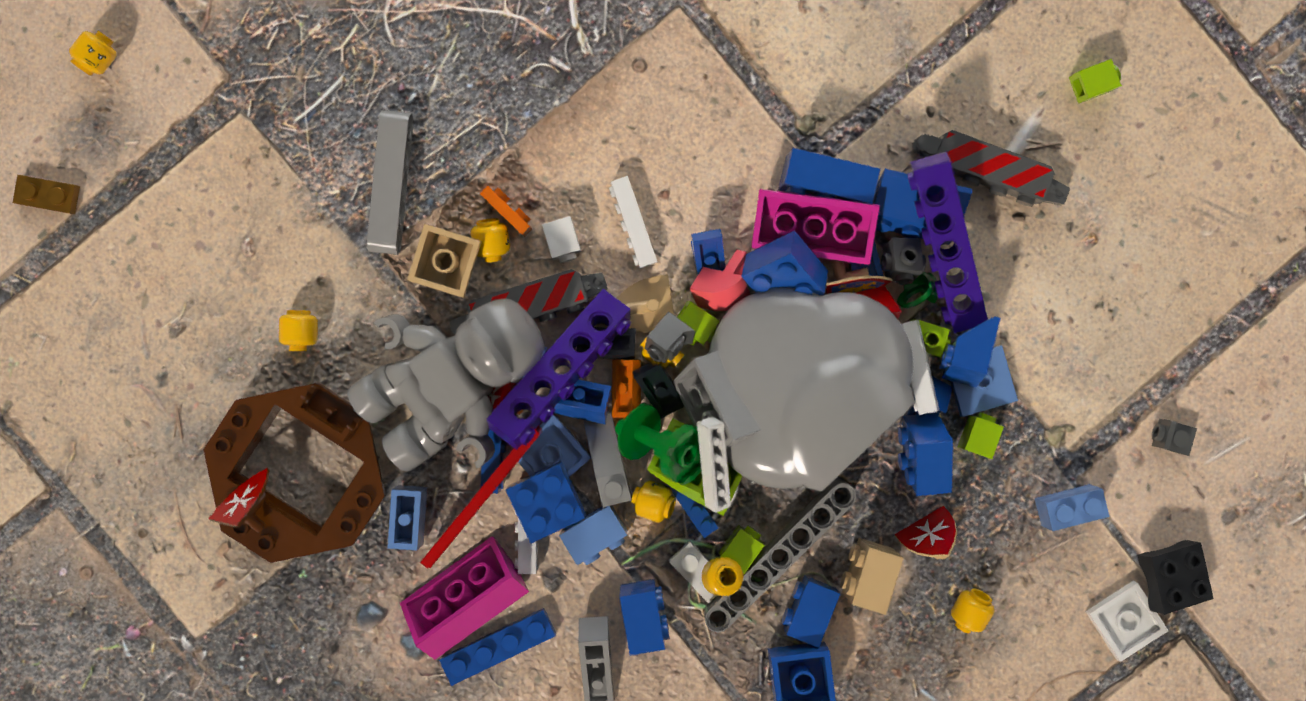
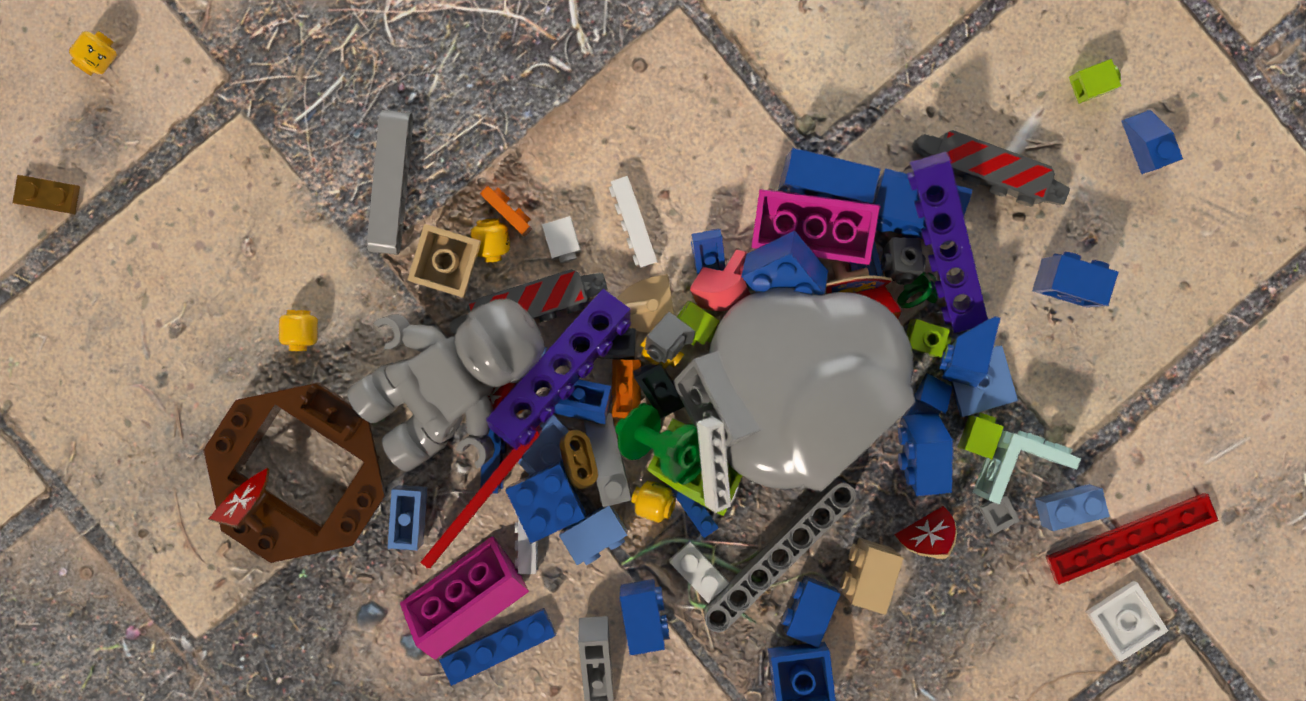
(580, 460): none -> pearl gold plate
(730, 572): yellow head -> none
(743, 546): lime brick -> none
(922, 381): white piece -> none
(972, 611): yellow head -> none
(997, 471): none -> light aqua bracket
(999, 515): none -> light grey plate
(1075, 280): none -> blue brick
(1131, 538): none -> red tile
(1151, 141): none -> blue slope
(1173, 436): dark grey bracket -> none
(1176, 577): black brick -> none

